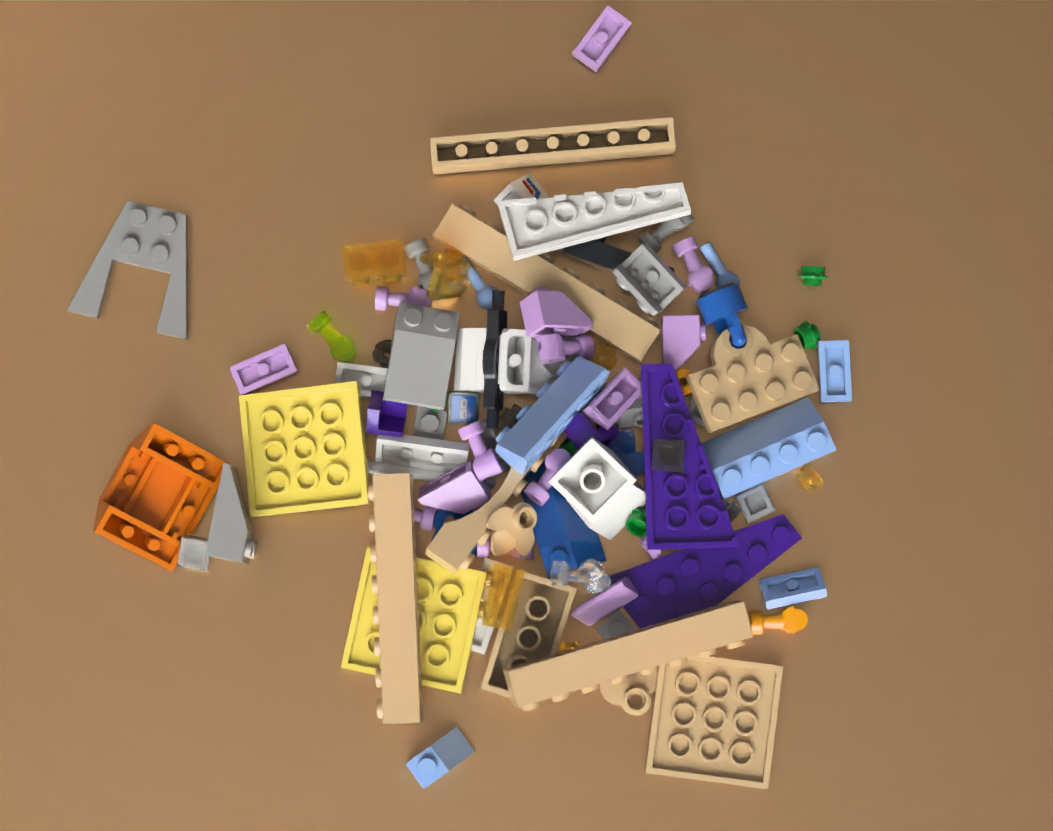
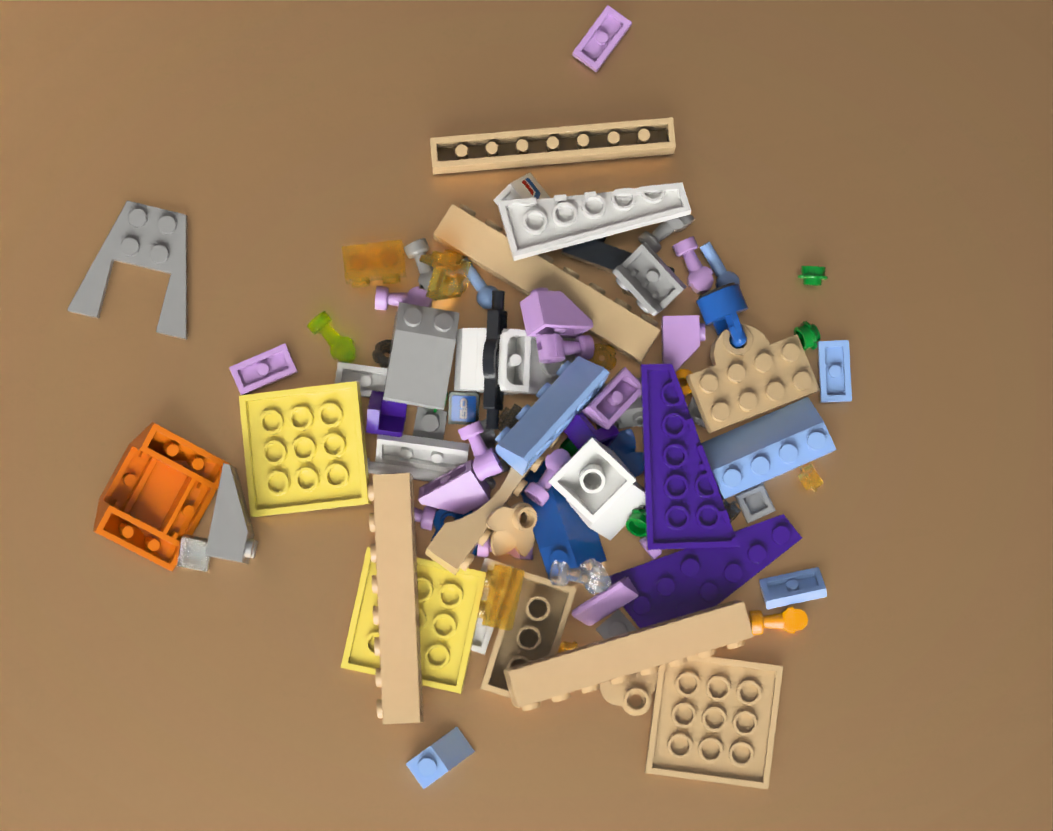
(667, 455): clear smoke plate -> none

